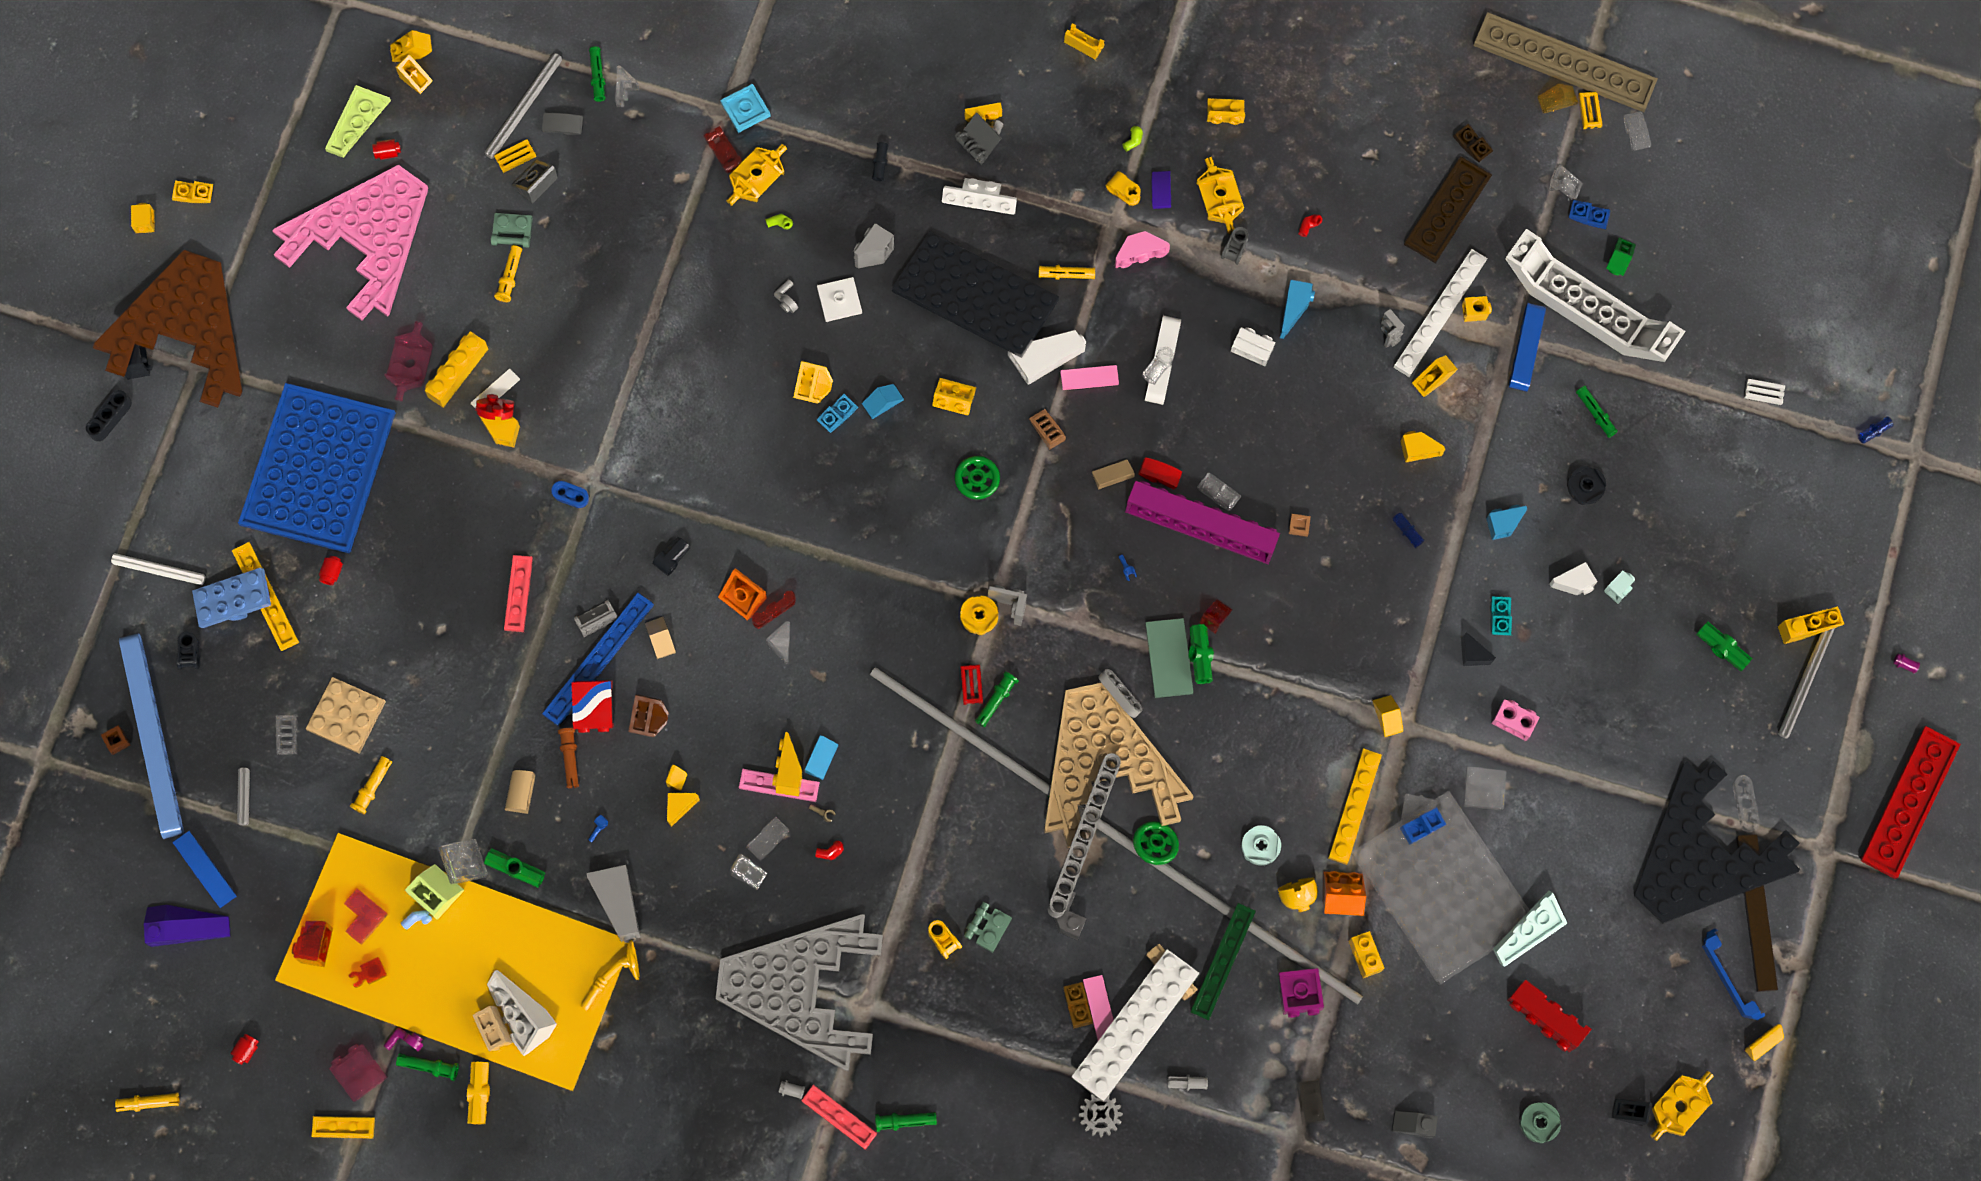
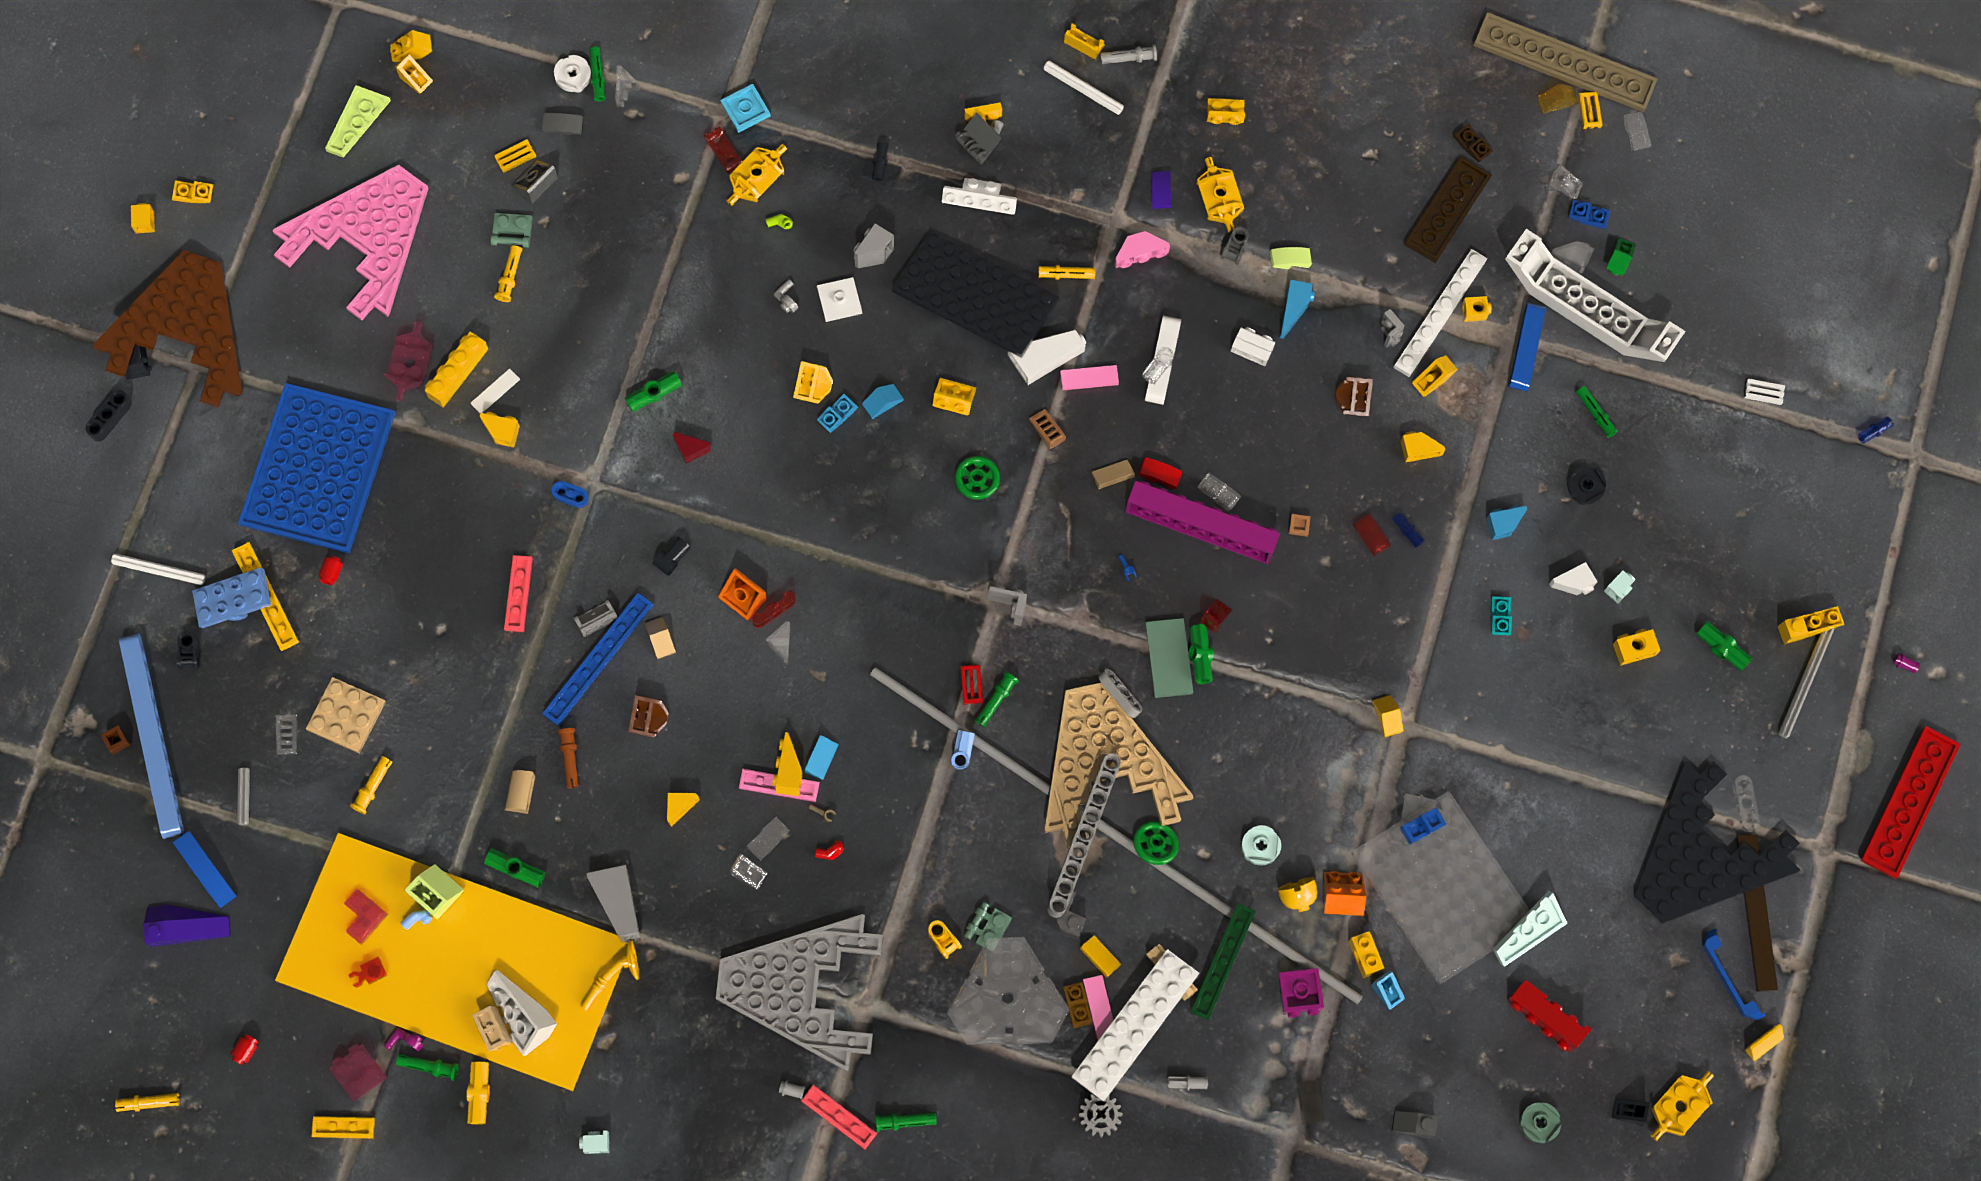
(313, 943): clear red slope -> none
(386, 149): red brick -> none
(463, 861): clear plate -> none
(494, 407): red plate -> none
(523, 106): light grey axle -> none
(567, 65): none -> white plate
(592, 705): panel -> none
(595, 1142): none -> light aqua brick
(601, 823): blue hand -> none
(664, 386): none -> green piece
(676, 778): yellow slope -> none
(691, 447): none -> dark red slope
(963, 747): none -> light blue piece
(978, 604): yellow plate -> none
(1007, 968): none -> clear plate
(1083, 87): none -> white axle
(1100, 956): none -> yellow slope
(1122, 186): yellow piece -> none
(1136, 138): lime arm -> none
(1137, 54): none -> light grey pin
(1290, 256): none -> yellowish green slope
(1309, 222): red arm -> none
(1354, 395): none -> reddish brown slope
(1355, 806): yellow plate -> none
(1372, 535): none -> clear red plate
(1388, 990): none -> dark azure slope
(1474, 653): black slope -> none
(1484, 788): clear plate -> none
(1513, 725): bright pink brick -> none
(1574, 255): none -> clear slope
(1627, 653): none -> yellow brick

